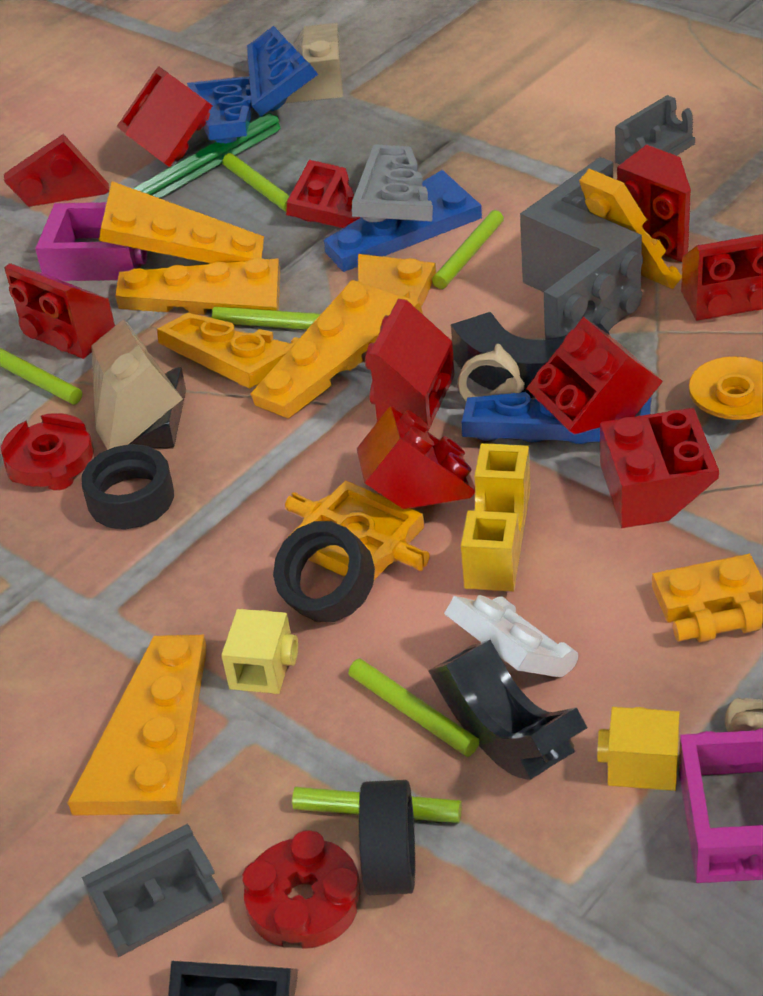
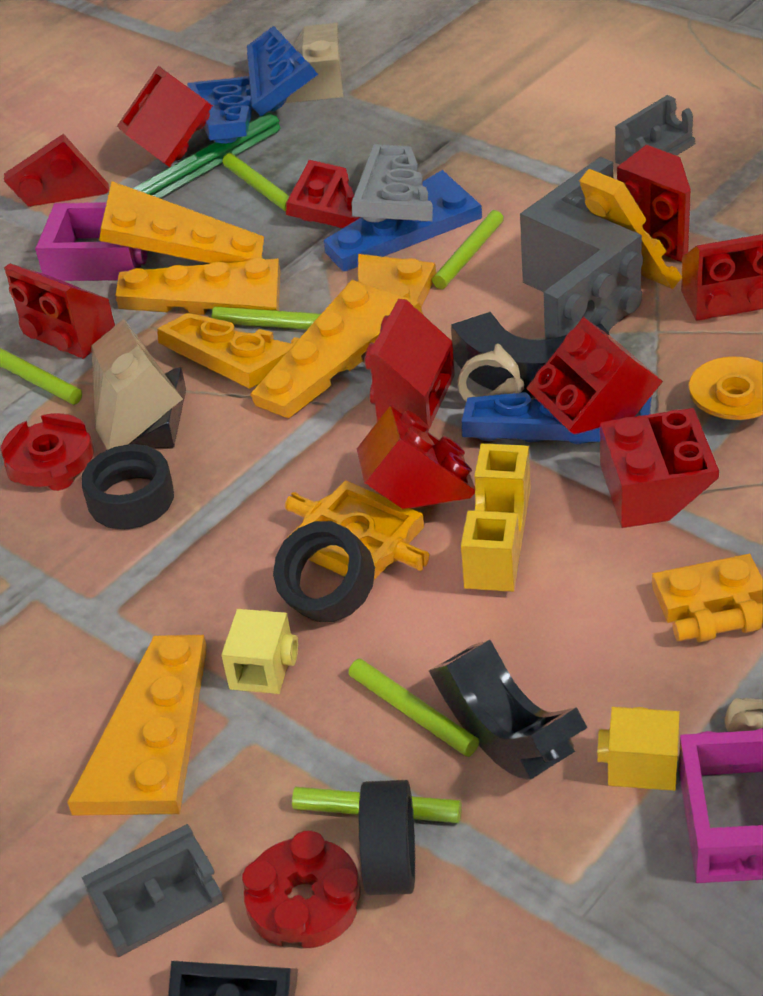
(512, 636): white plate -> none

